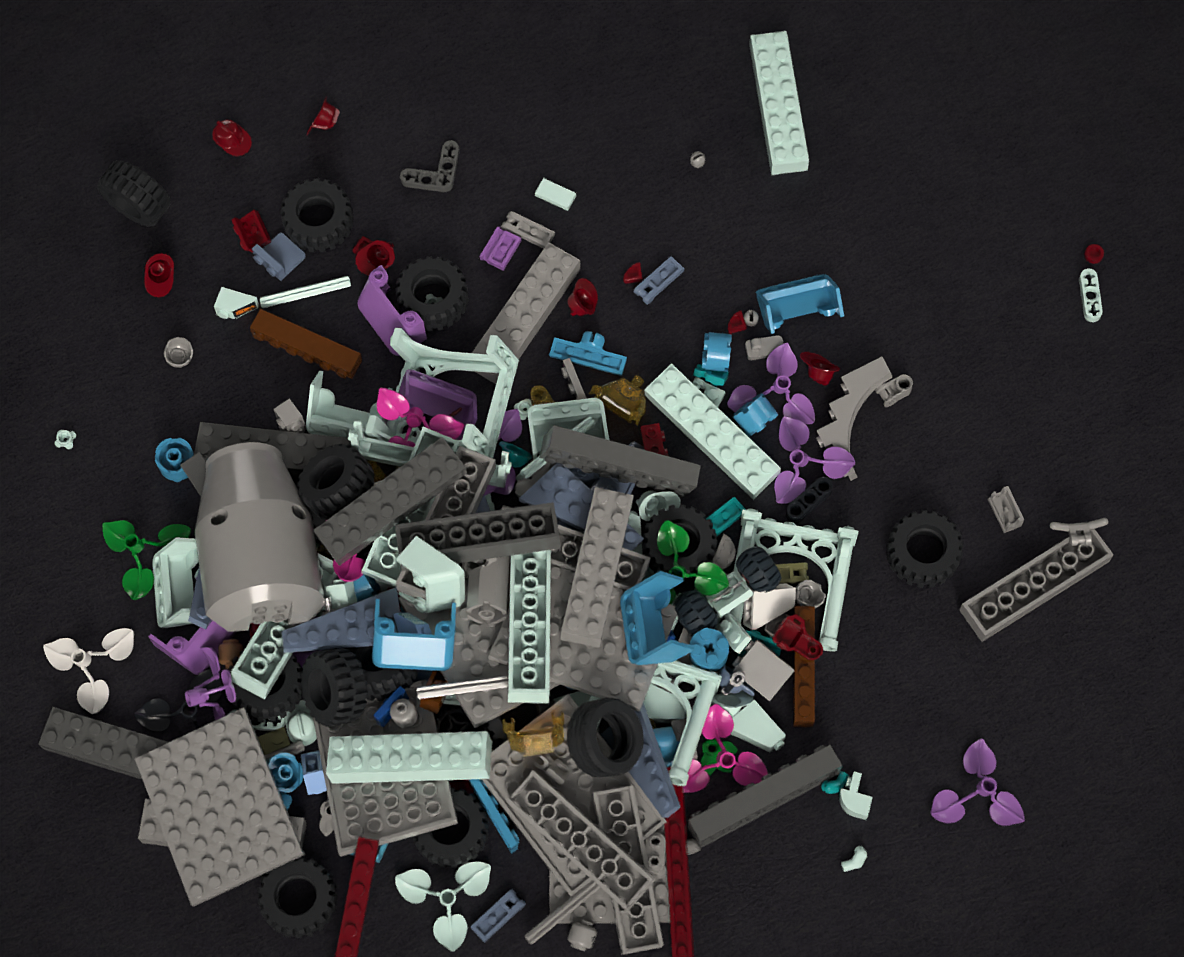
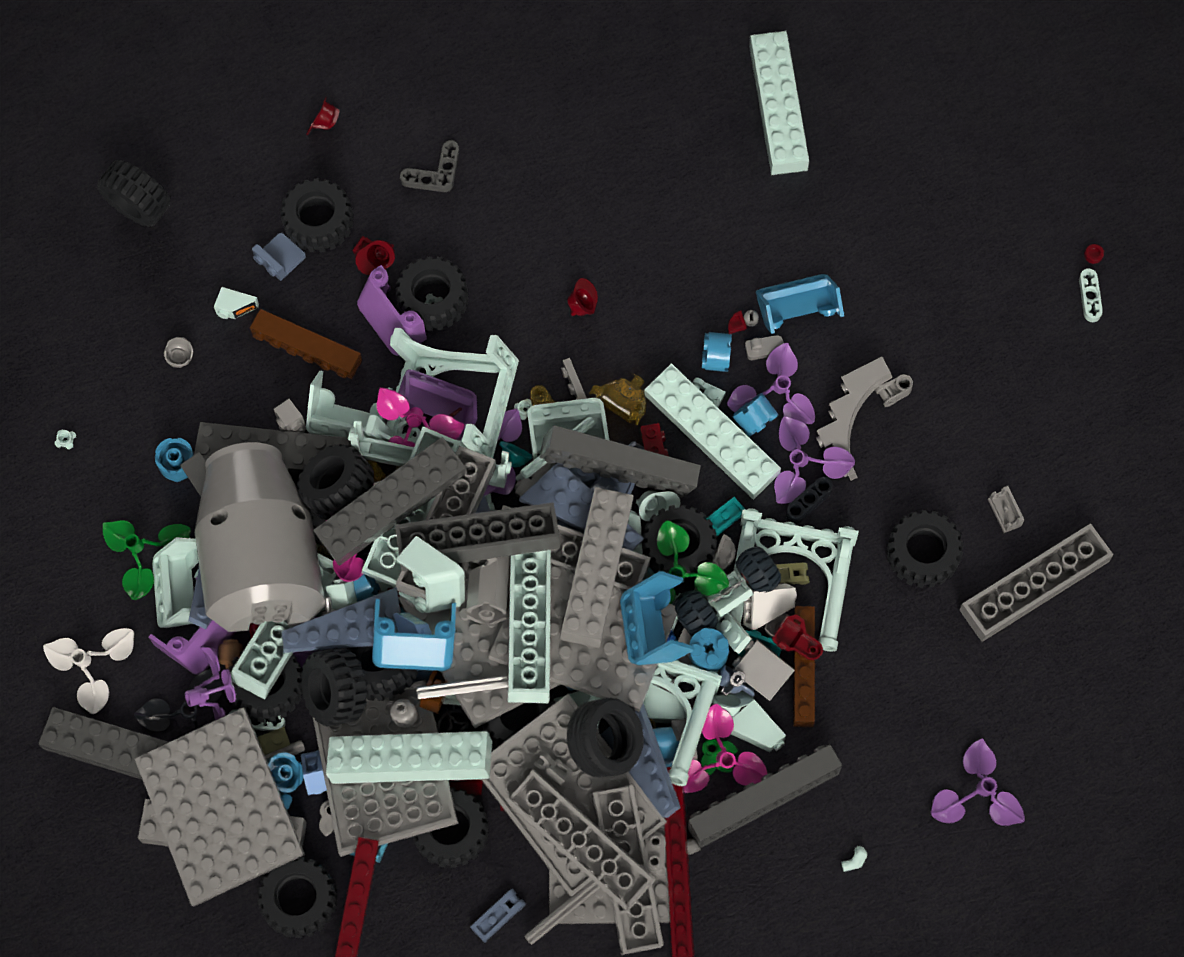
(159, 274): dark red piece -> none
(232, 137): dark red piece -> none
(251, 231): dark red bracket -> none
(300, 725): light aqua piece -> none
(305, 291): light aqua axle -> none
(383, 715): blue plate -> none
(452, 929): light aqua plant -> none
(498, 819): dark azure plate -> none
(500, 248): medium lavender plate -> none
(528, 230): light grey plate -> none
(531, 302): light grey brick -> none
(536, 740): clear yellow torso -> none
(555, 194): light aqua tile -> none
(582, 935): light grey head -> none
(589, 353): dark azure plate -> none
(633, 274): dark red tile -> none
(659, 279): sand blue plate -> none
(698, 162): light grey hinge -> none
(714, 377): teal plate -> none
(809, 594): light grey hair -> none
(819, 368): dark red piece -> none
(836, 785): teal arm -> none
(853, 802): light aqua brick -> none
(1075, 527): light grey piece -> none

